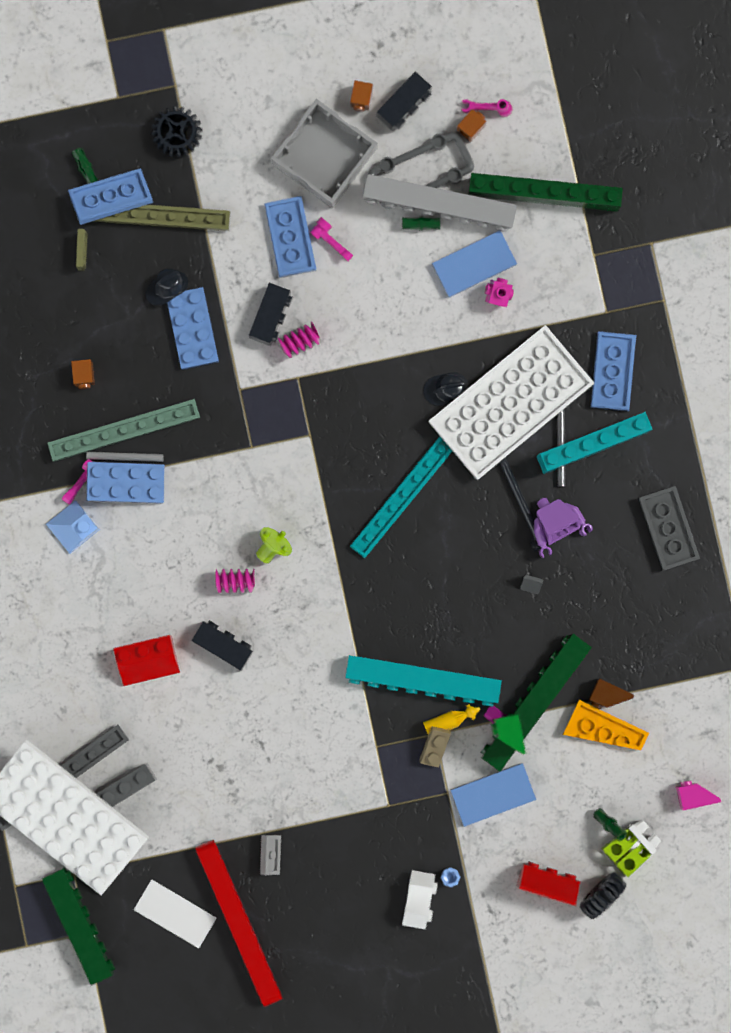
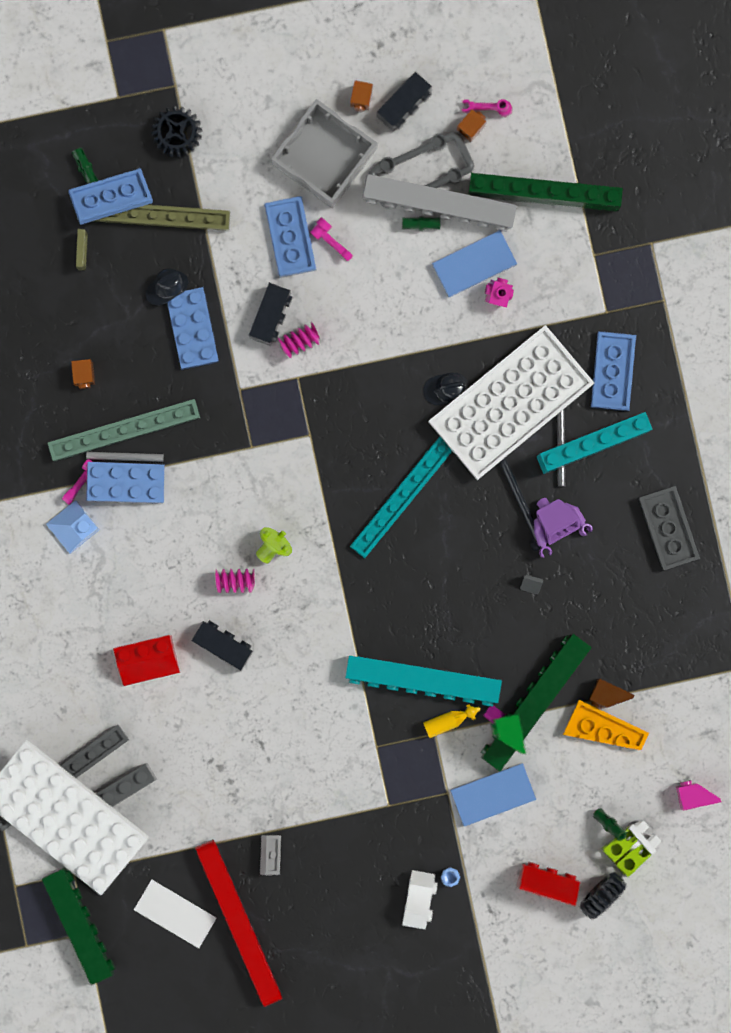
(435, 746): dark tan plate -> none

